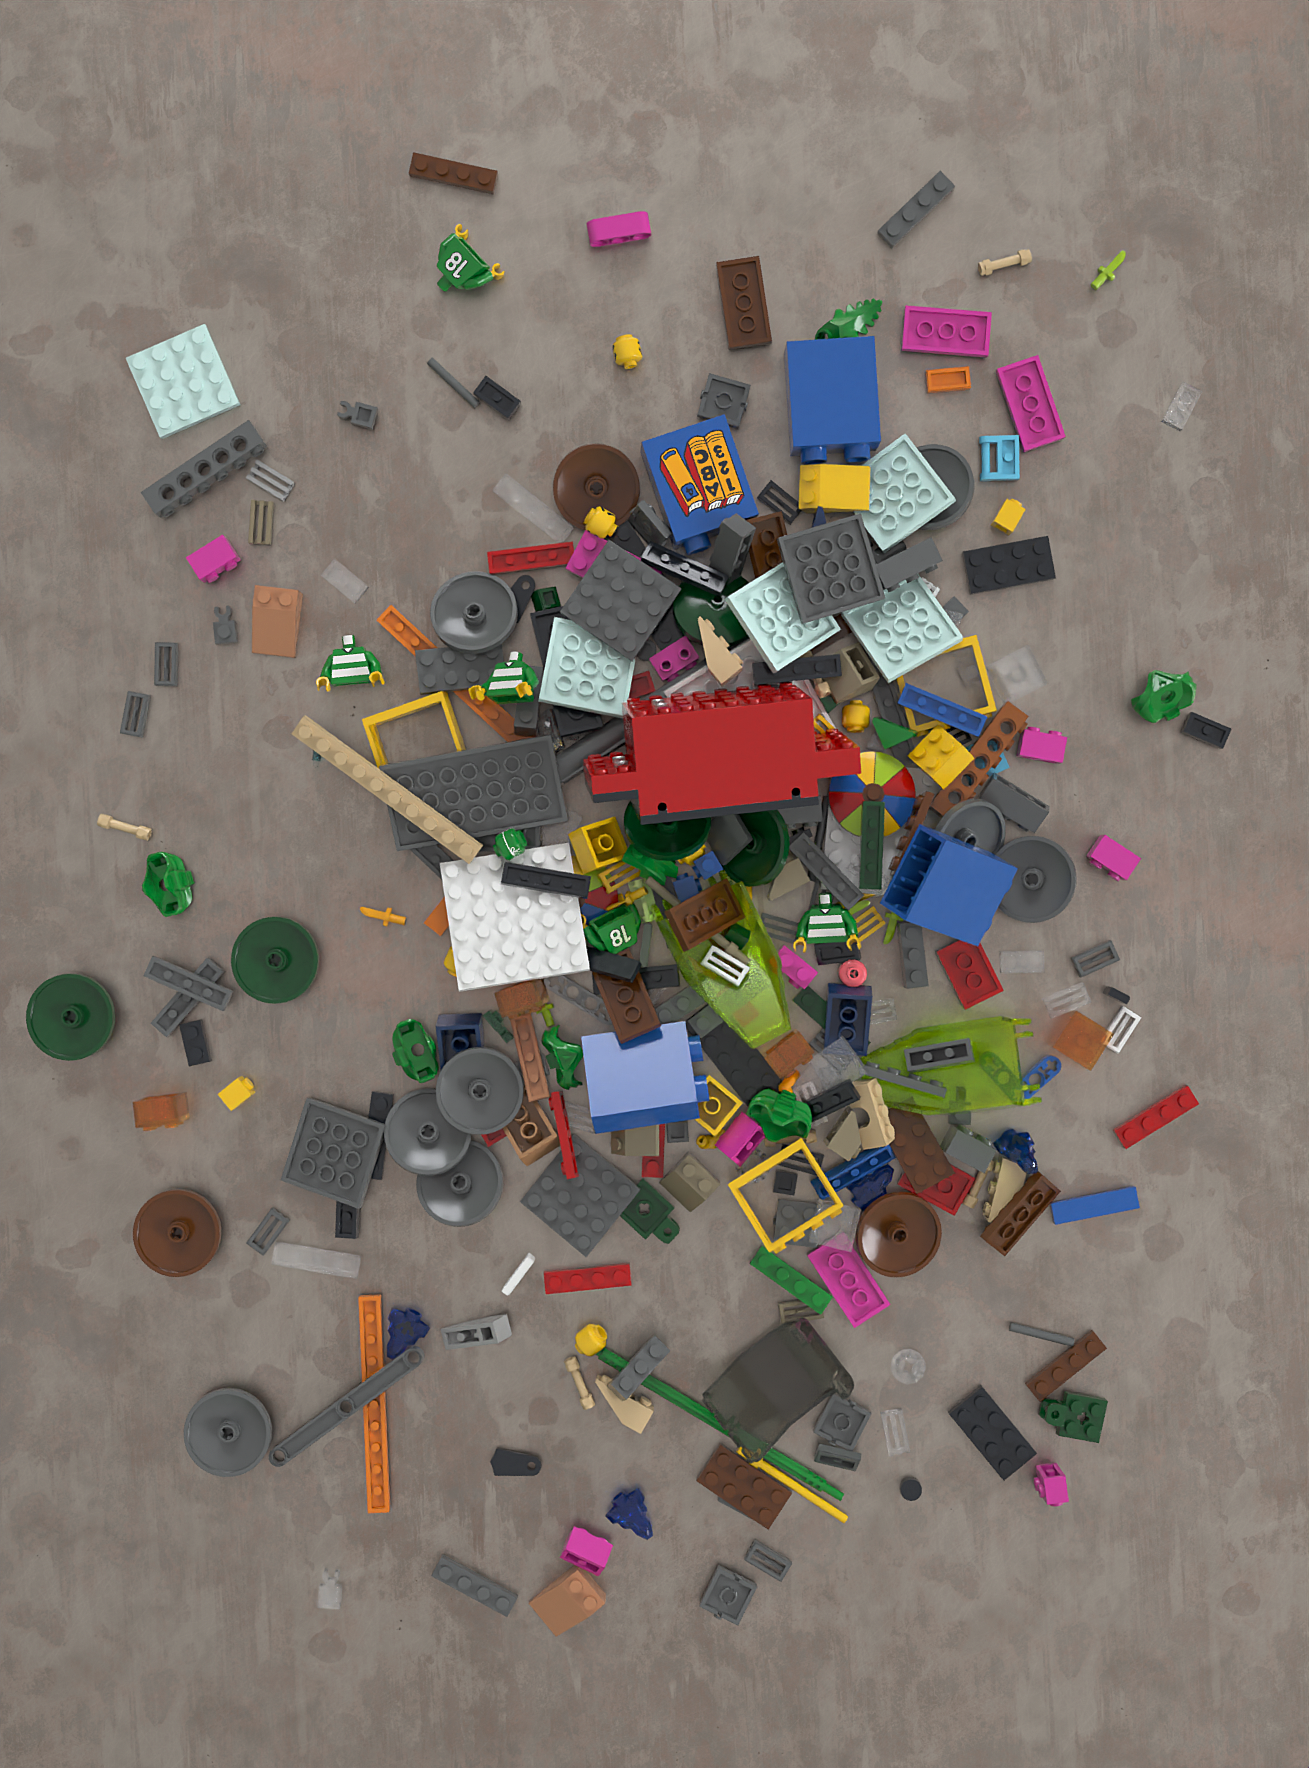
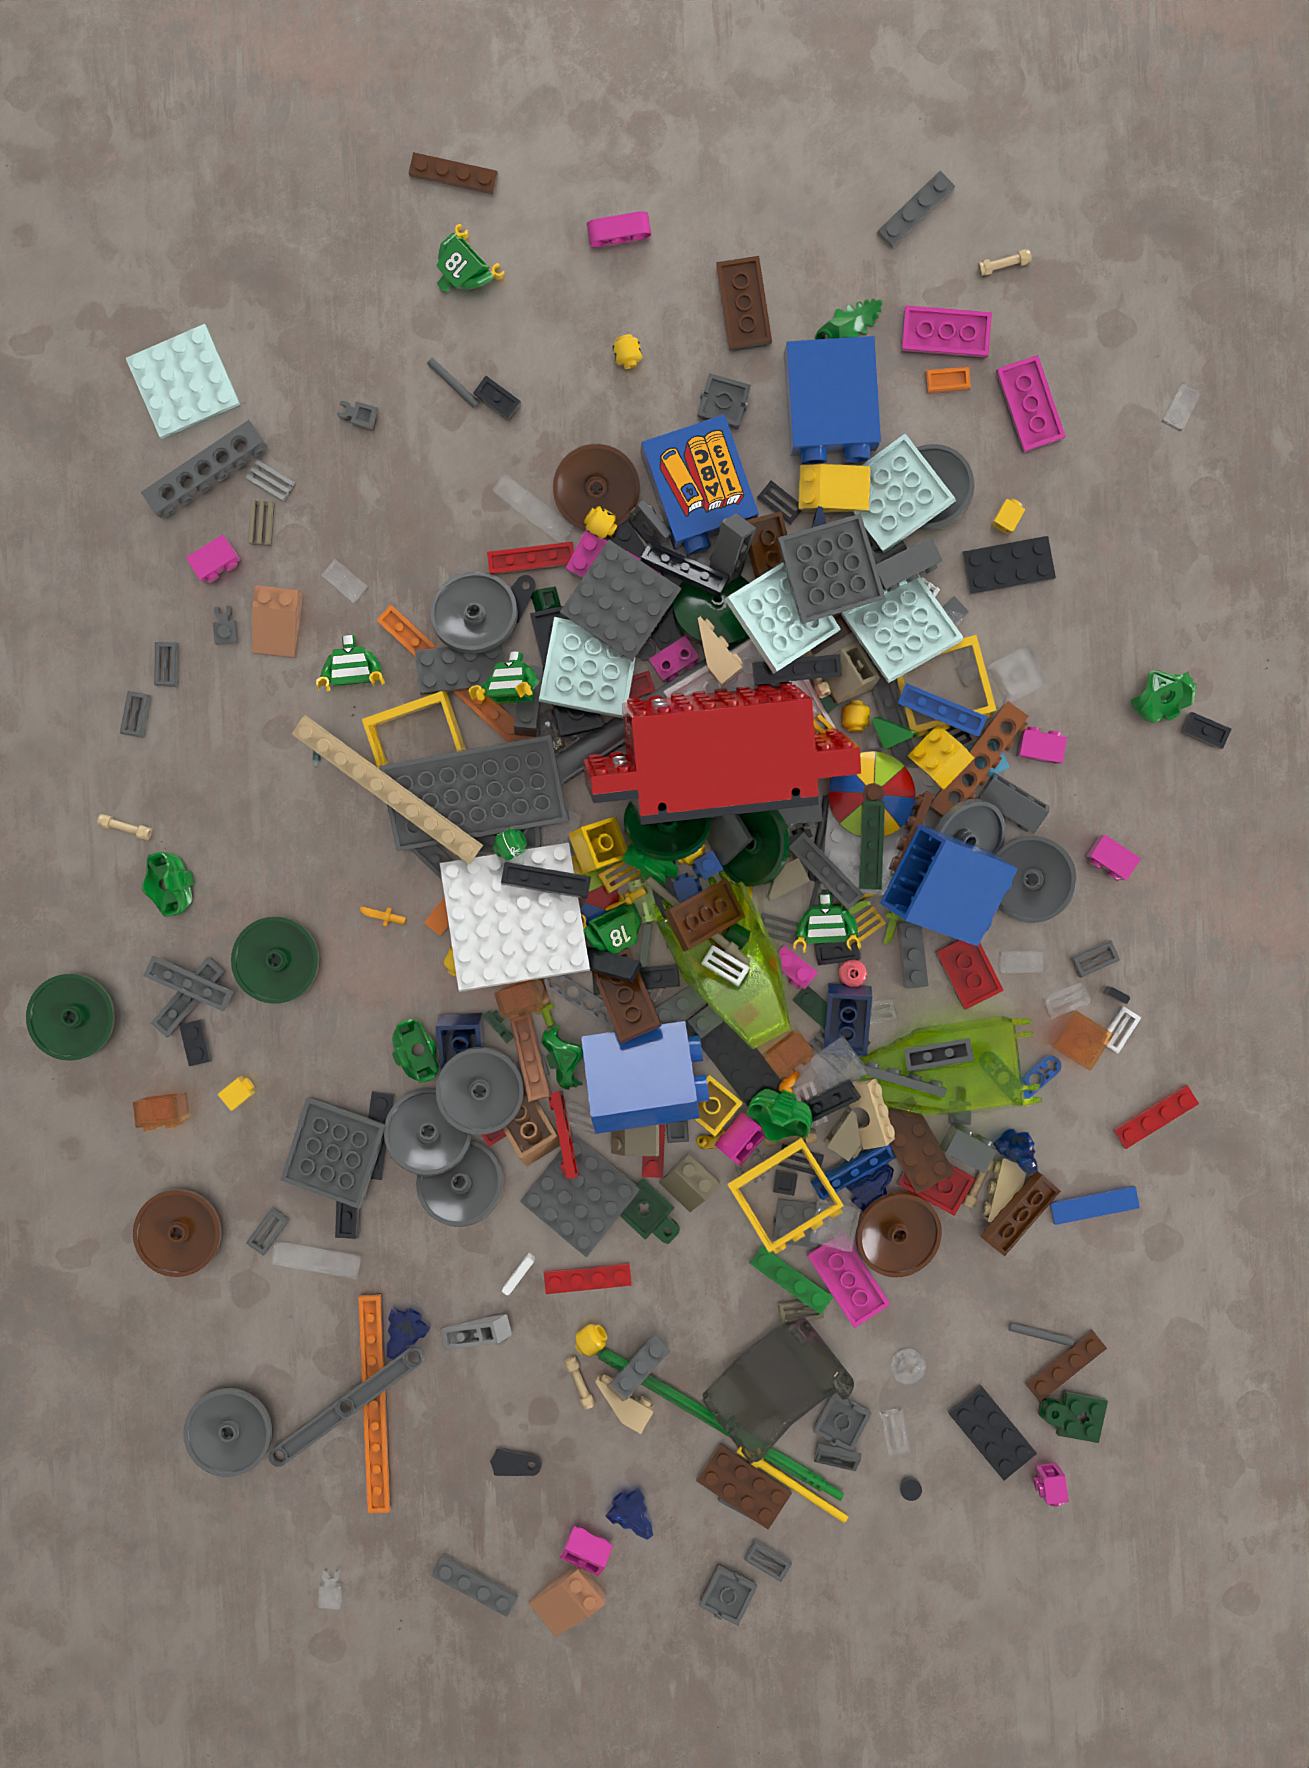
(1006, 458): medium azure plate -> none
(1106, 273): lime piece -> none

